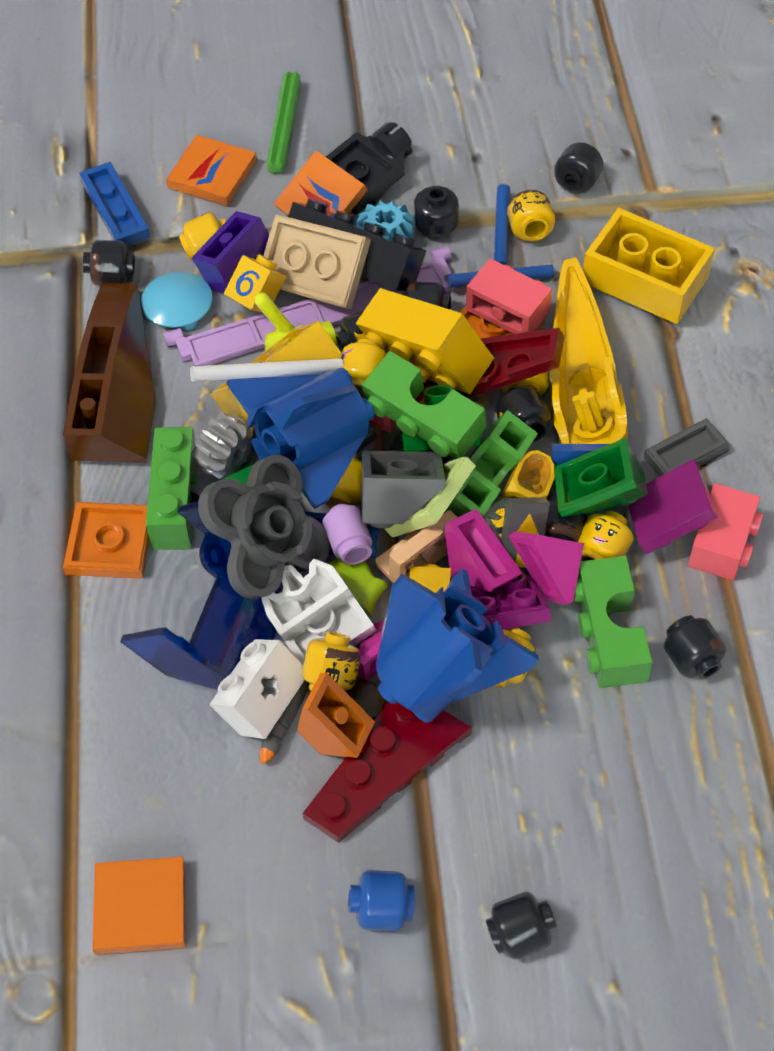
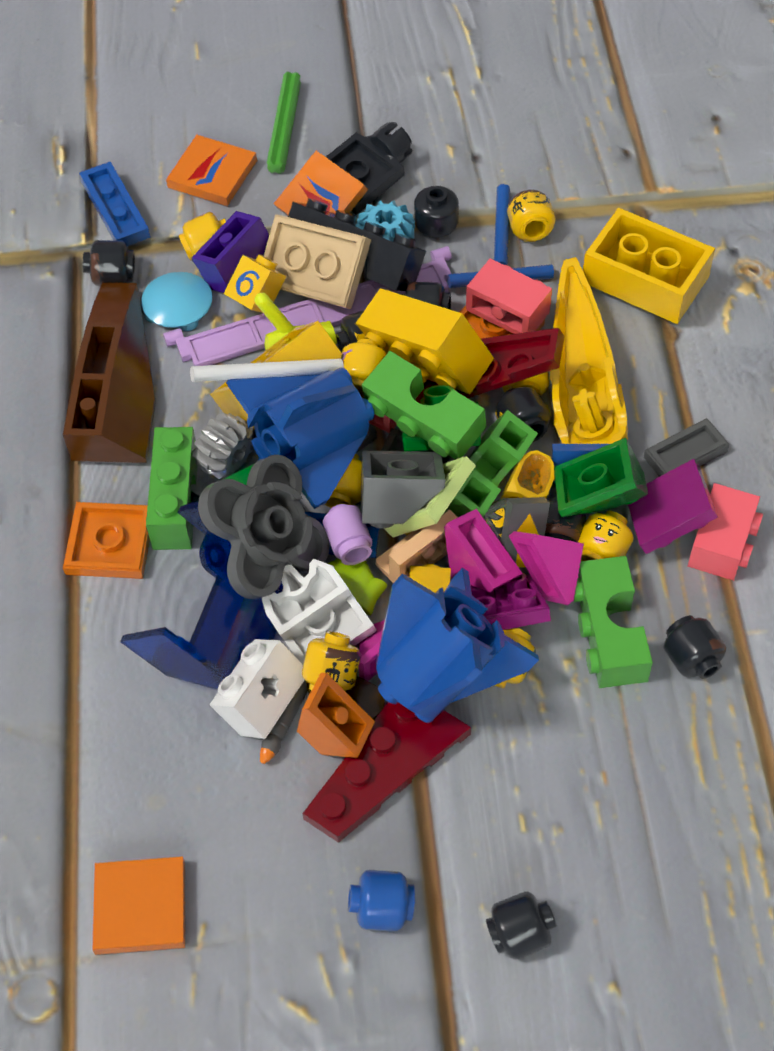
(578, 164): black head -> none

